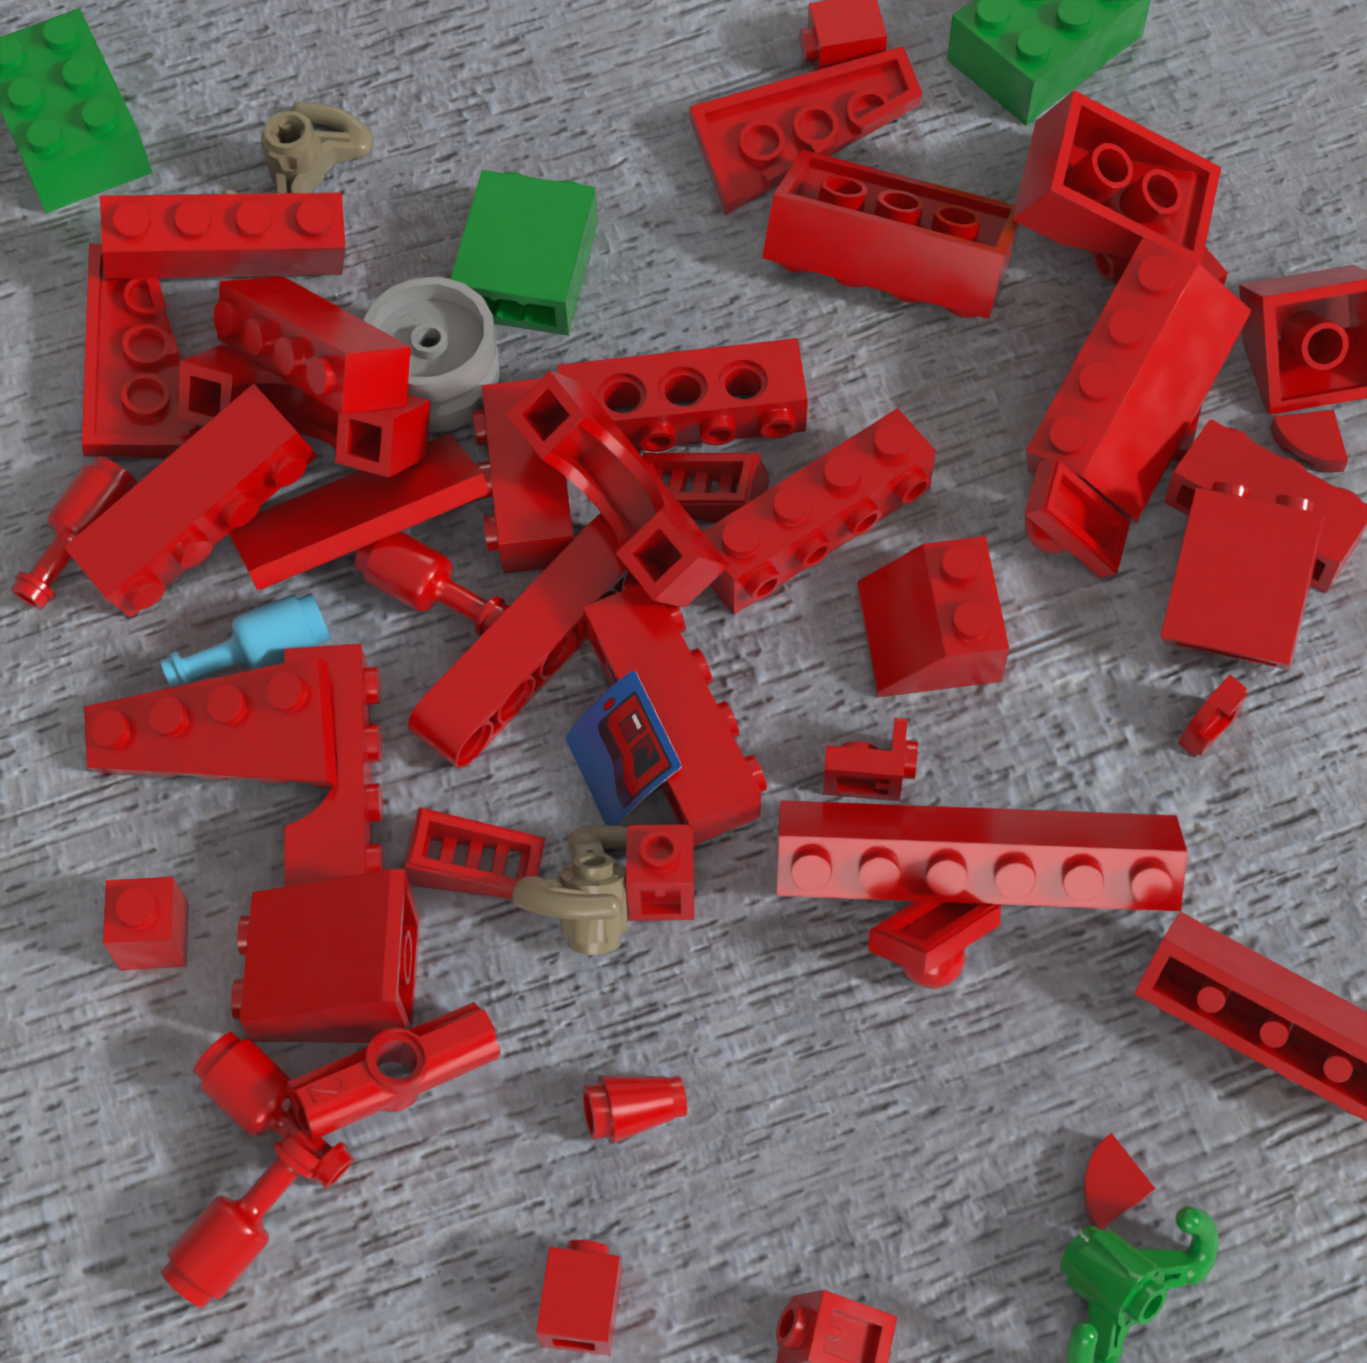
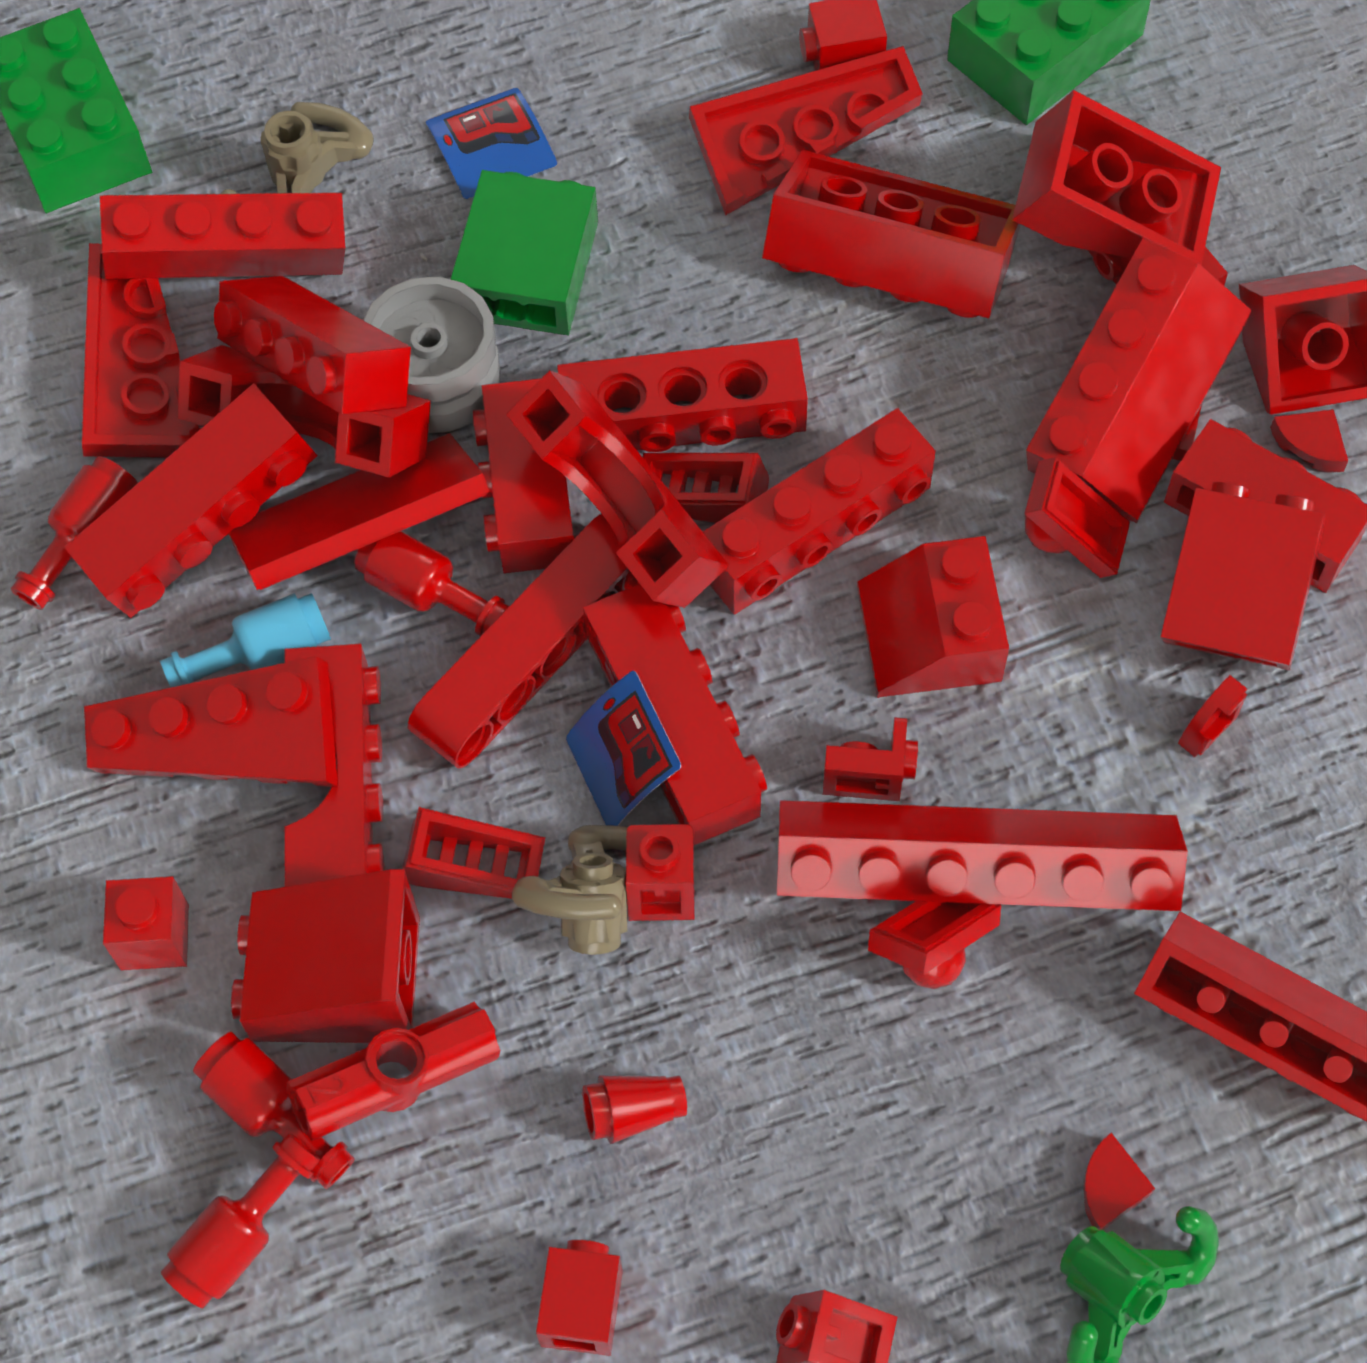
(491, 136): none -> sticker

